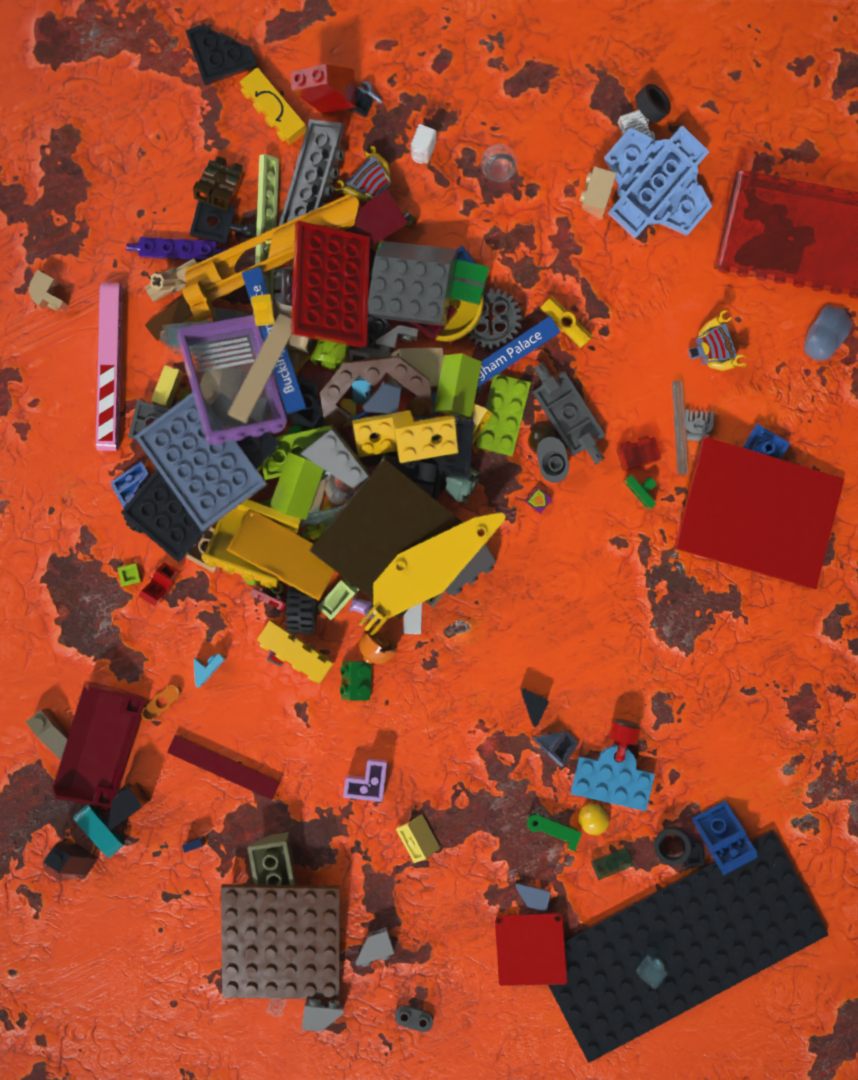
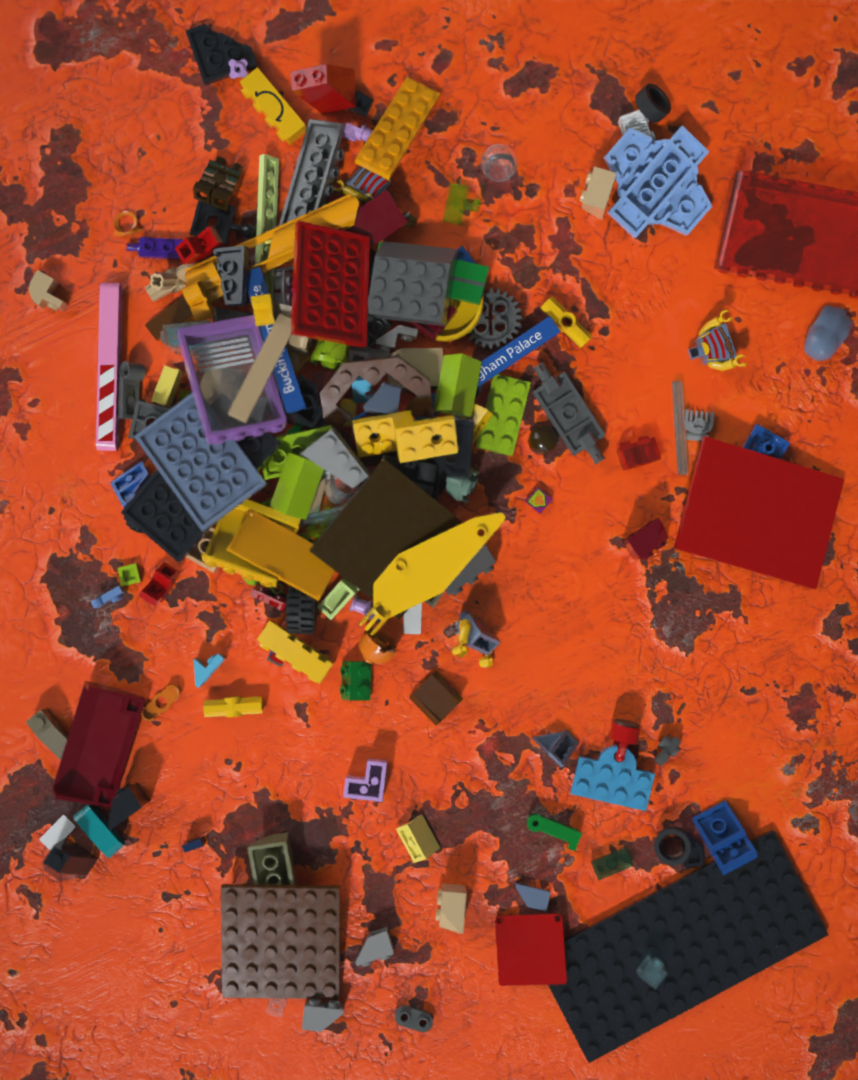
(57, 832): none -> white sticker
(113, 595): none -> medium blue plate
(129, 388): none -> dark grey plate
(134, 229): none -> orange piece
(198, 248): none -> red brick
(223, 767): dark red tile -> none
(233, 706): none -> yellow piece
(234, 271): none -> black wing
(241, 64): none -> lavender plate
(355, 133): none -> lavender connector
(368, 90): sand blue hand -> none
(397, 128): none -> light orange plate
(423, 144): white brick -> none
(436, 698): none -> reddish brown slope
(452, 907): none -> tan slope
(457, 203): none -> clear neon green plate
(476, 635): none -> torso
(535, 705): black slope -> none
(553, 459): dark grey piece -> none
(593, 819): yellow hair -> none
(641, 490): green tile -> none
(646, 539): none -> dark red slope
(669, 747): none -> dark grey plate

